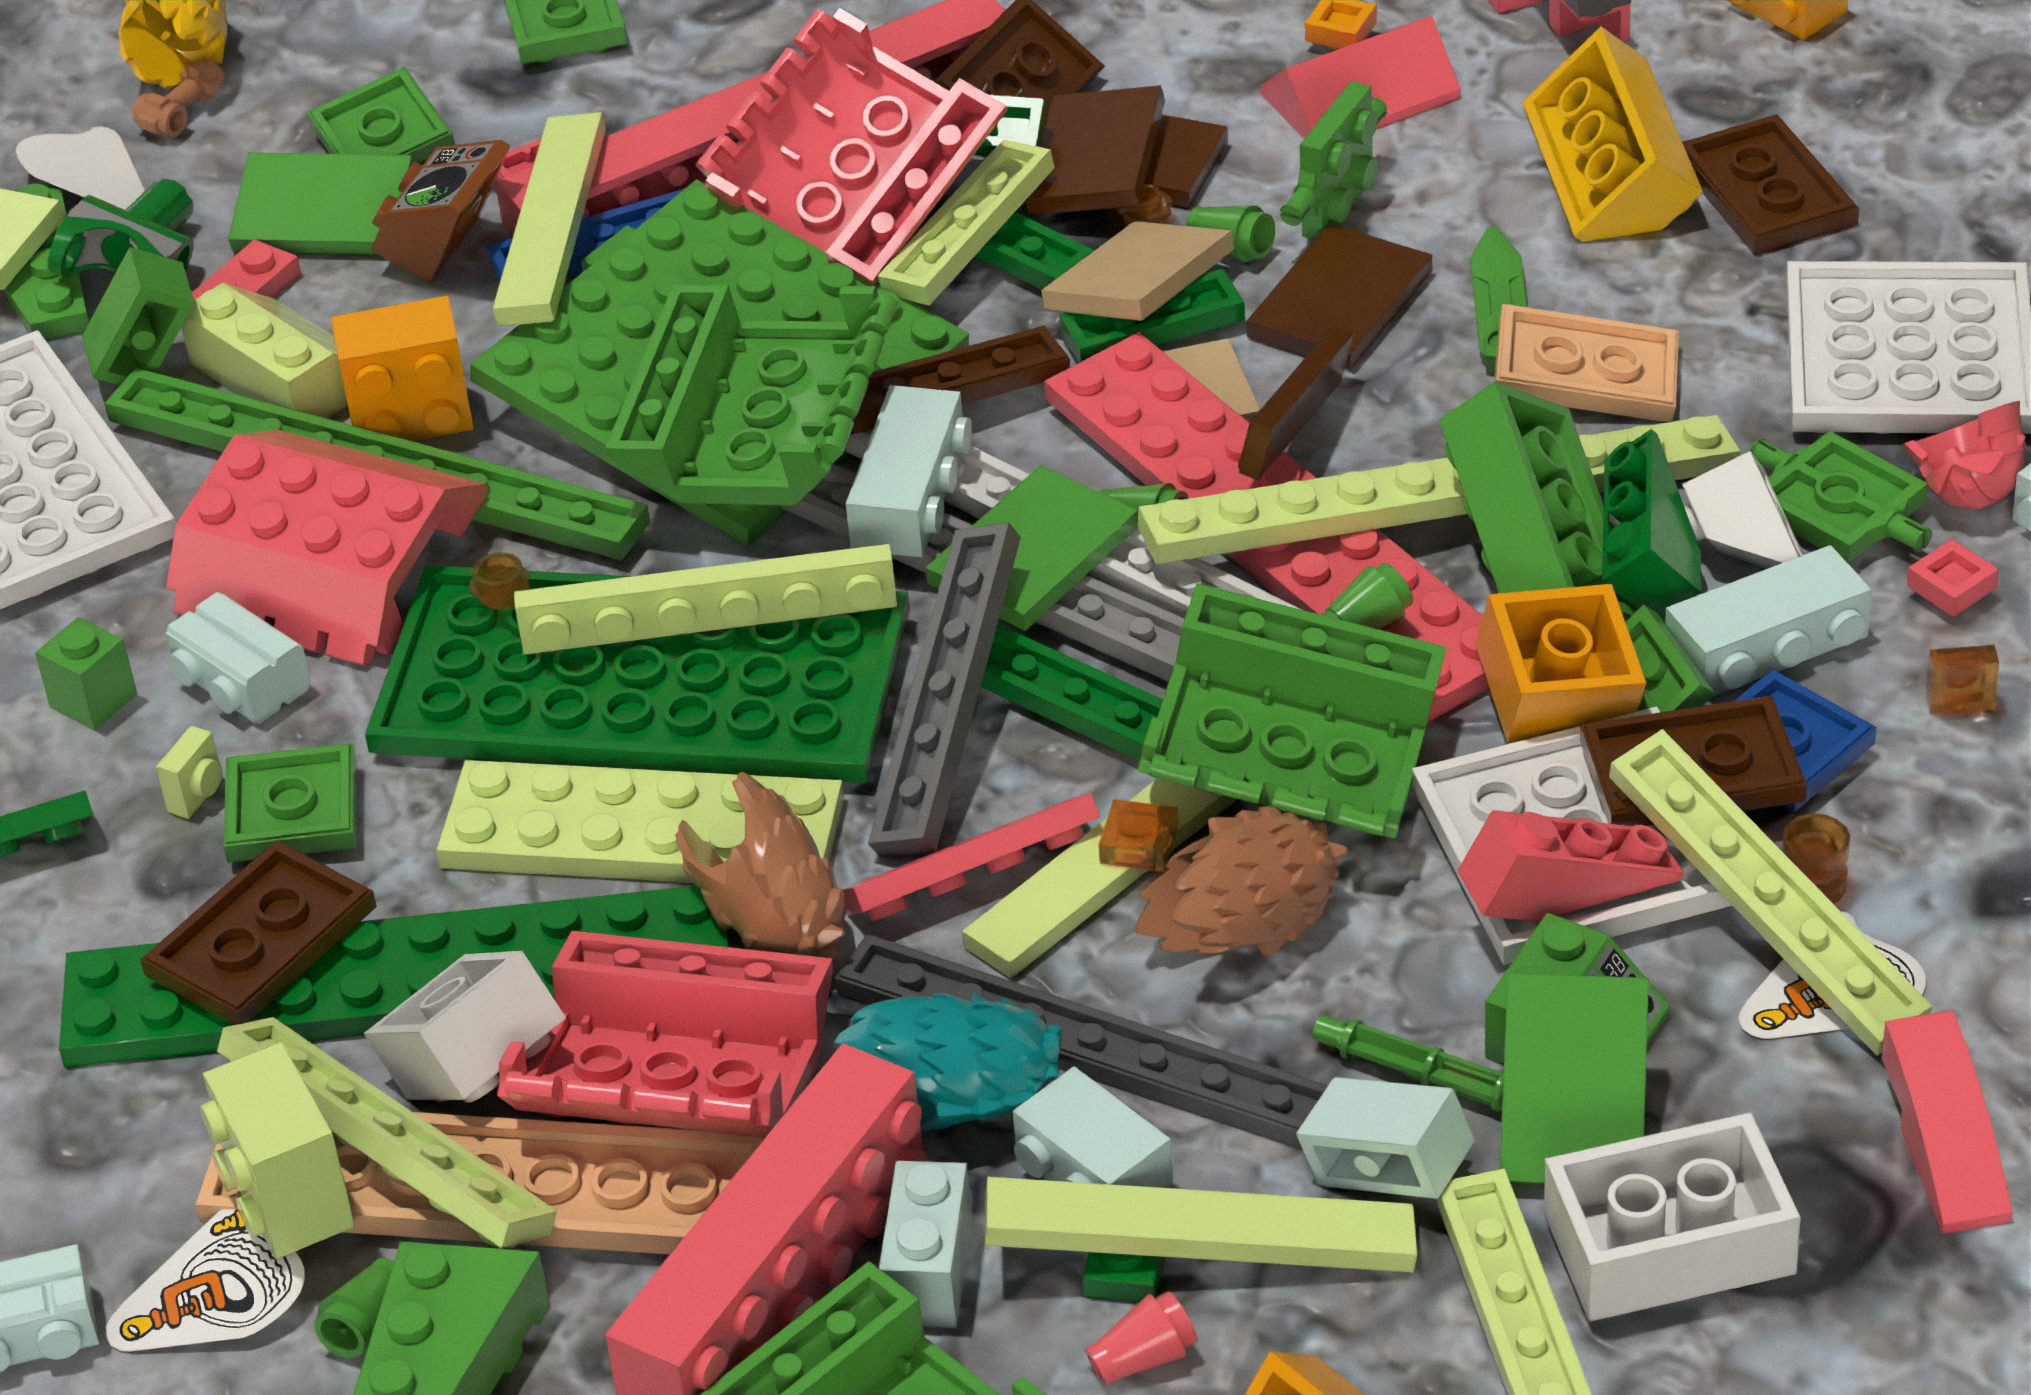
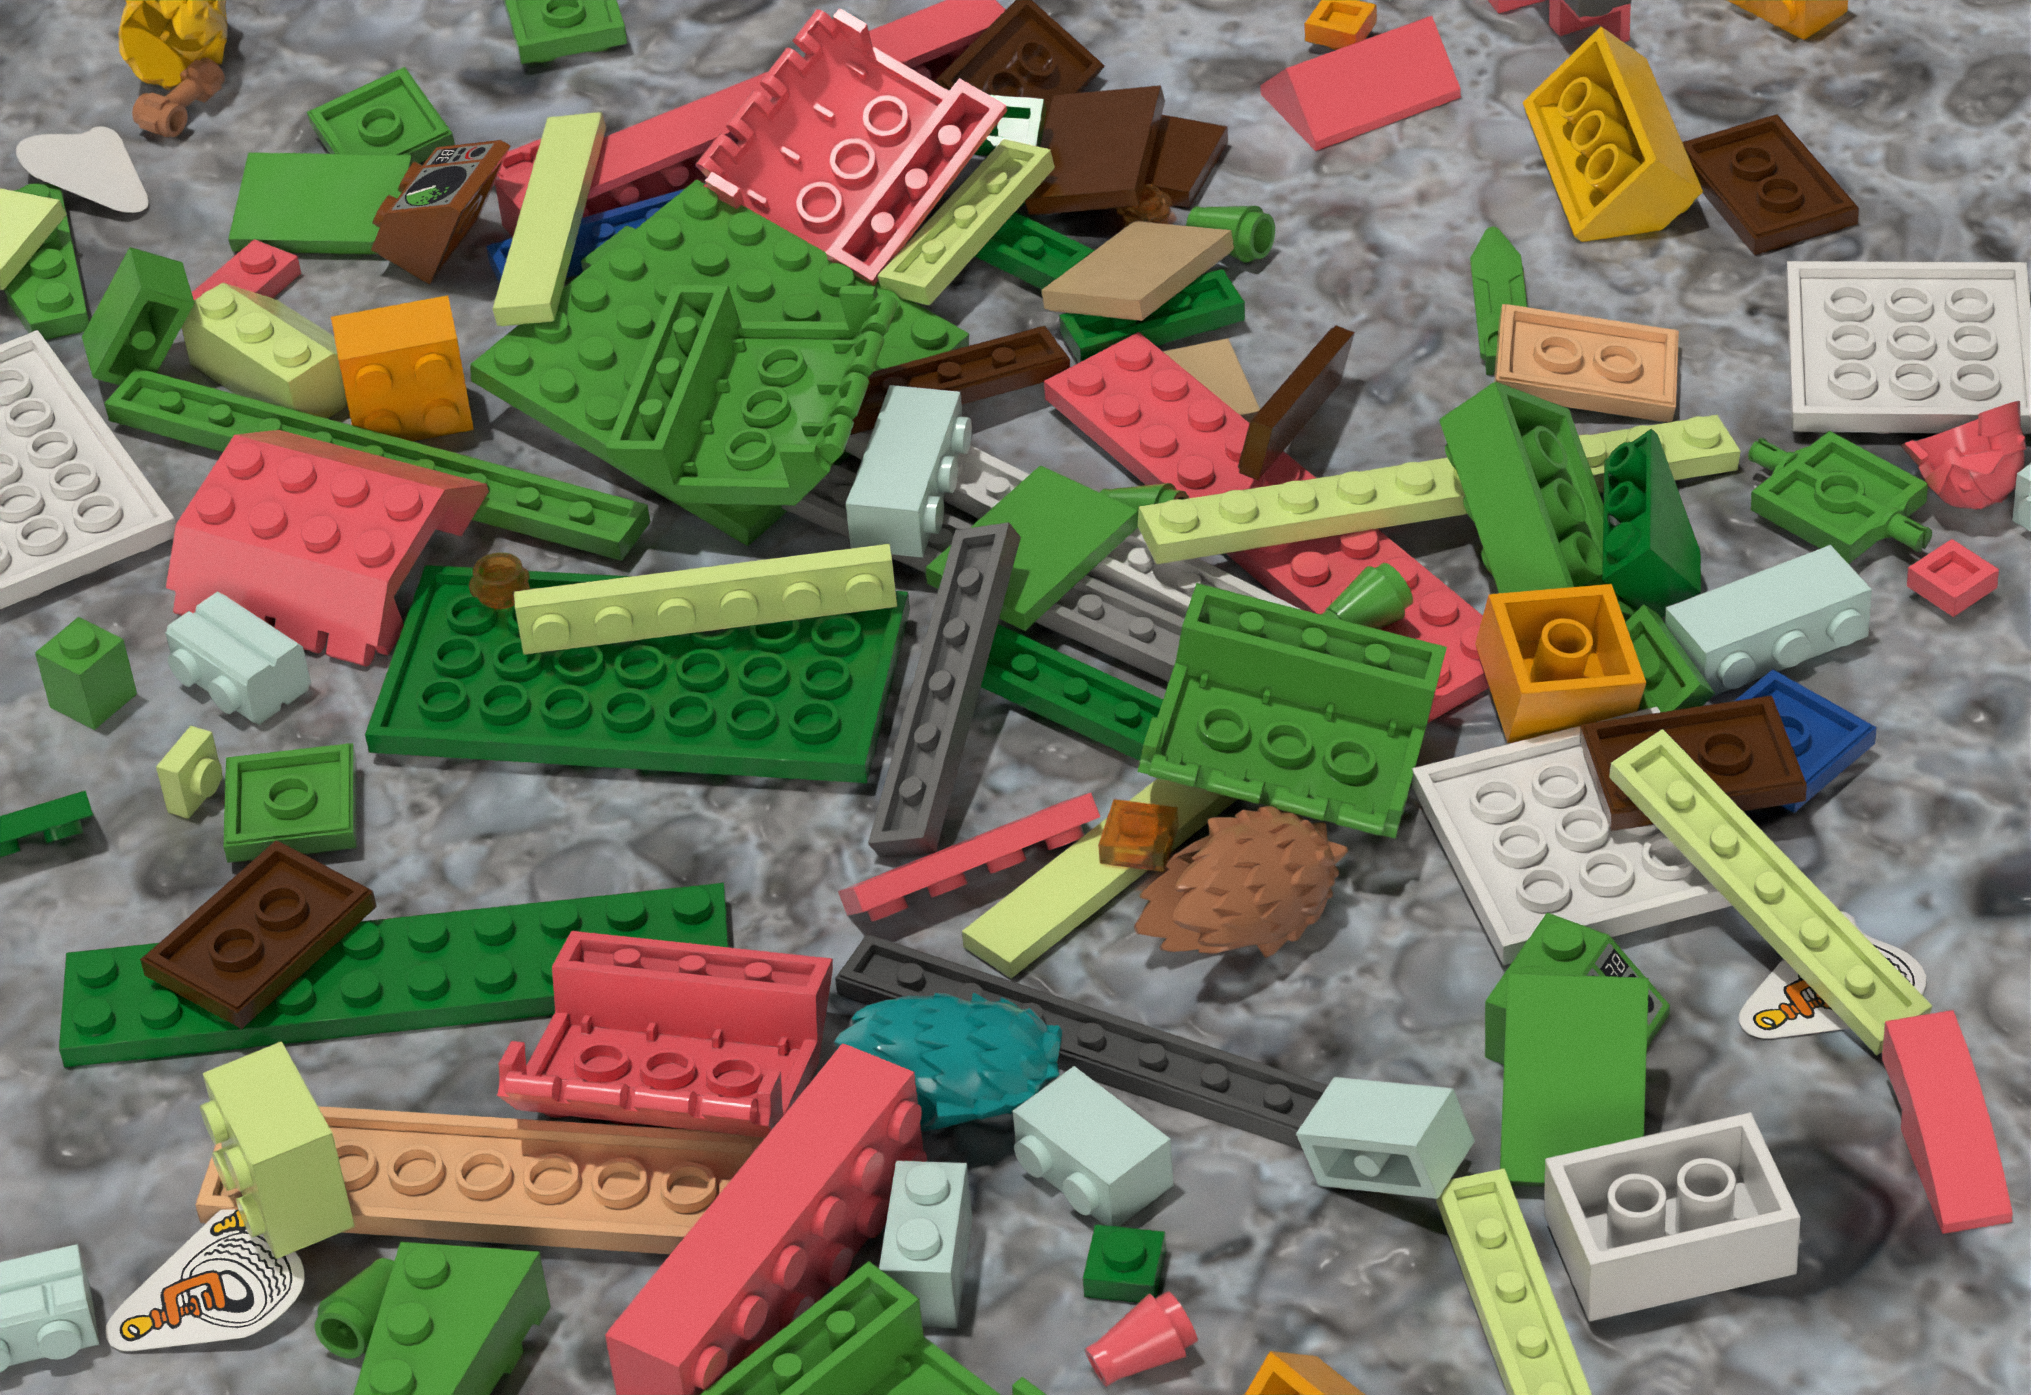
(101, 233): green connector -> none
(402, 1141): yellowish green plate -> none
(460, 1023): white brick -> none
(608, 818): yellowish green plate -> none
(773, 883): nougat head -> none
(1200, 1224): yellowish green tile -> none
(1336, 161): bright green plate -> none
(1340, 282): reddish brown tile -> none
(1414, 1060): bright green piece -> none
(1561, 865): coral slope -> none
(1741, 513): white slope -> none
(1820, 850): clear orange wheel -> none
(1962, 679): clear orange plate -> none

